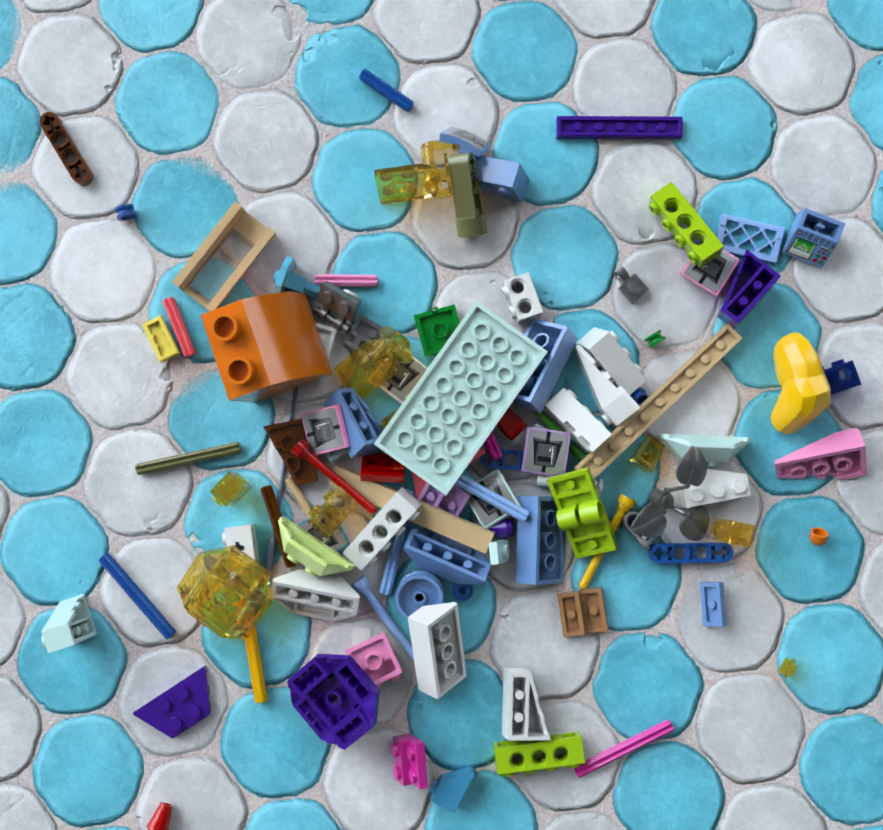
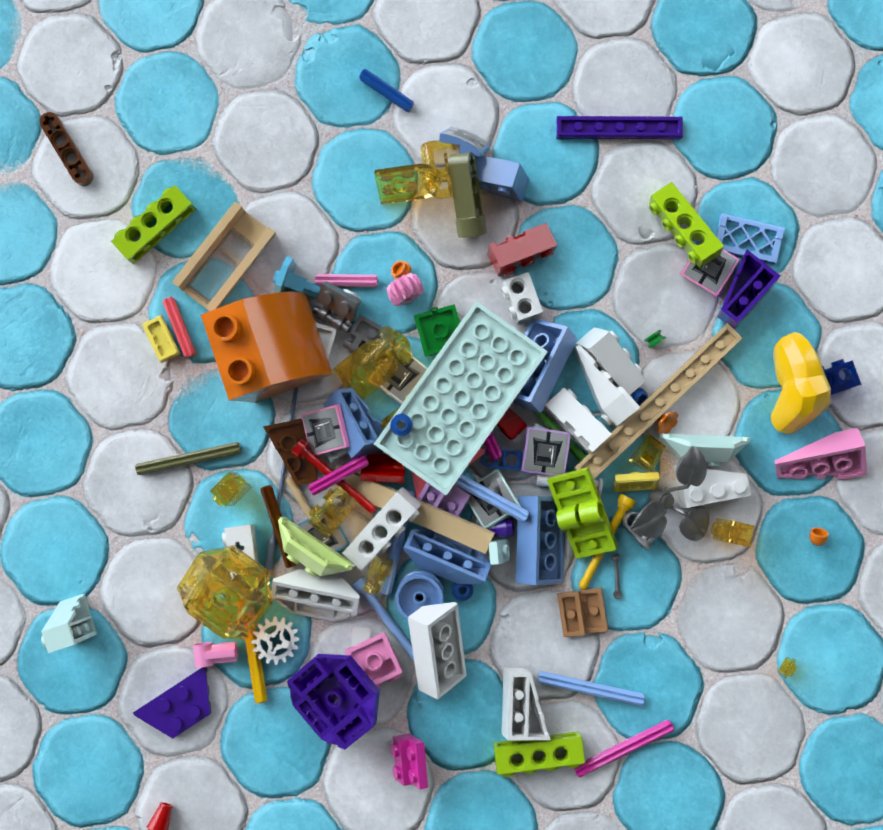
(125, 212): blue bush -> none
(137, 596): blue axle -> none
(152, 236): none -> lime brick
(209, 654): none -> bright pink piece
(288, 645): none -> white gear
(338, 475): none -> dark pink axle
(378, 572): none -> clear yellow plate
(400, 268): none -> orange plate
(401, 432): none -> blue plate
(405, 289): none -> bright pink gear
(451, 787): dark azure slope -> none
(522, 249): none -> wedge
(591, 688): none -> light blue axle
(617, 593): none -> flat silver hinge
(632, 286): flat silver plate -> none
(635, 481): none -> light yellow plate
(667, 422): none -> orange plant
(690, 549): blue beam -> none
(713, 604): medium blue plate -> none
(813, 237): medium blue slope -> none

